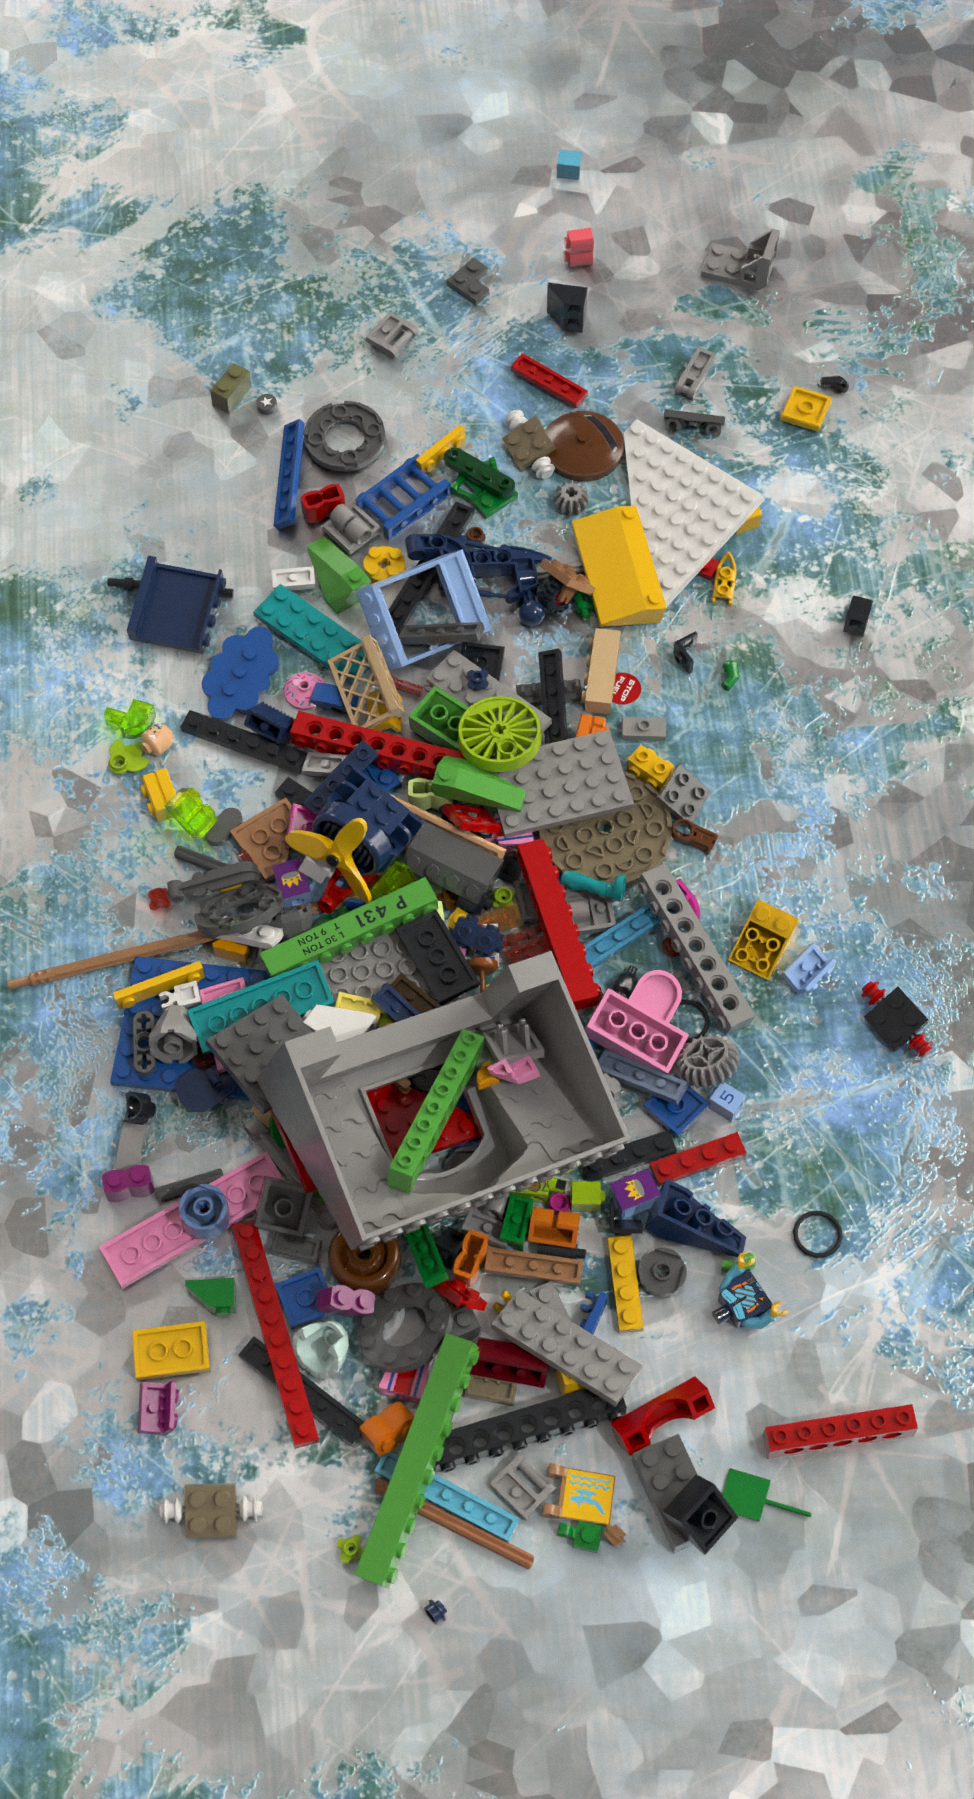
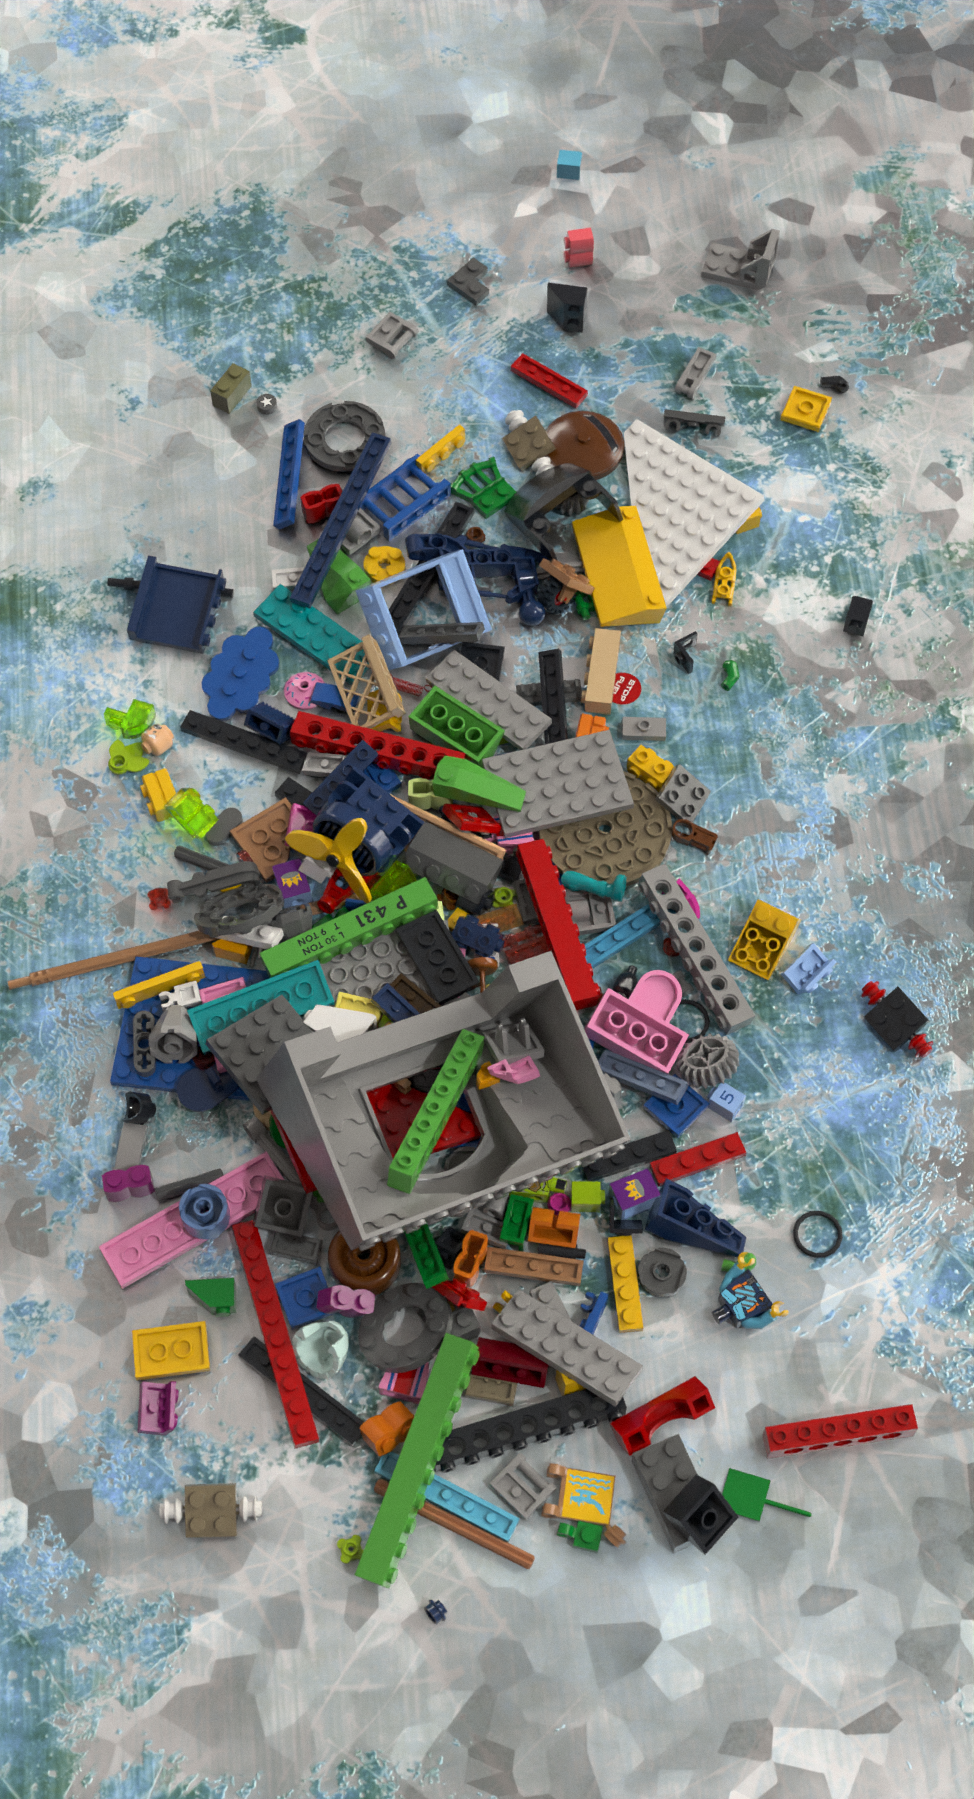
(340, 520): none -> dark blue plate
(479, 472): dark green plate -> none
(479, 684): dark blue plate -> none
(500, 735): lime piece -> none
(546, 492): none -> black windscreen

